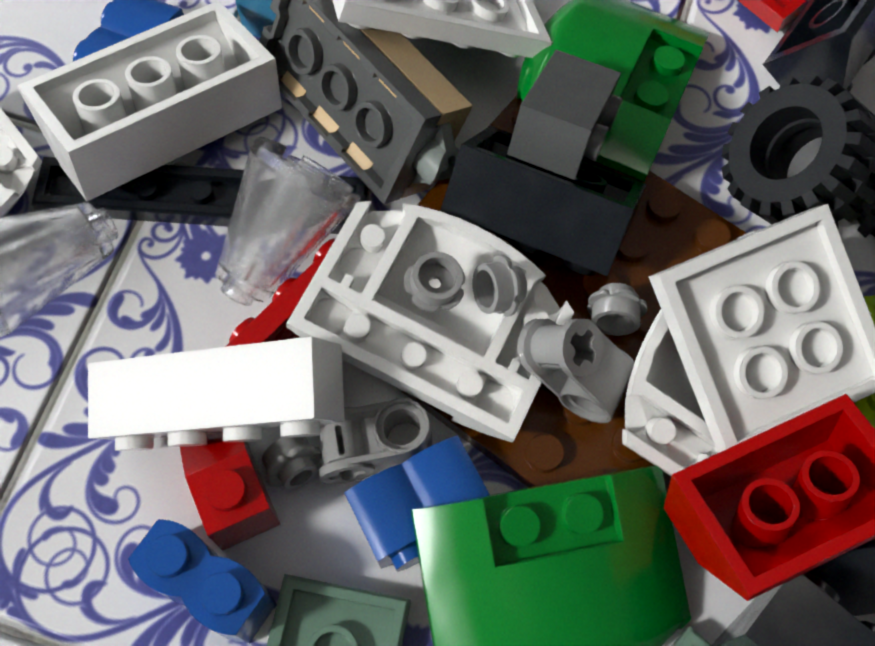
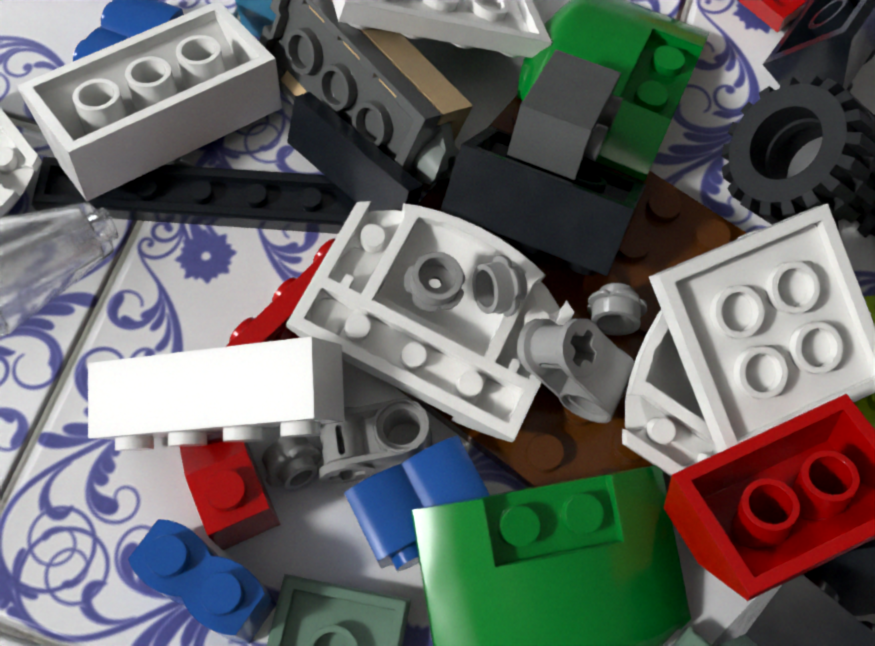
(278, 220): clear cone -> none
(349, 157): none -> black tile

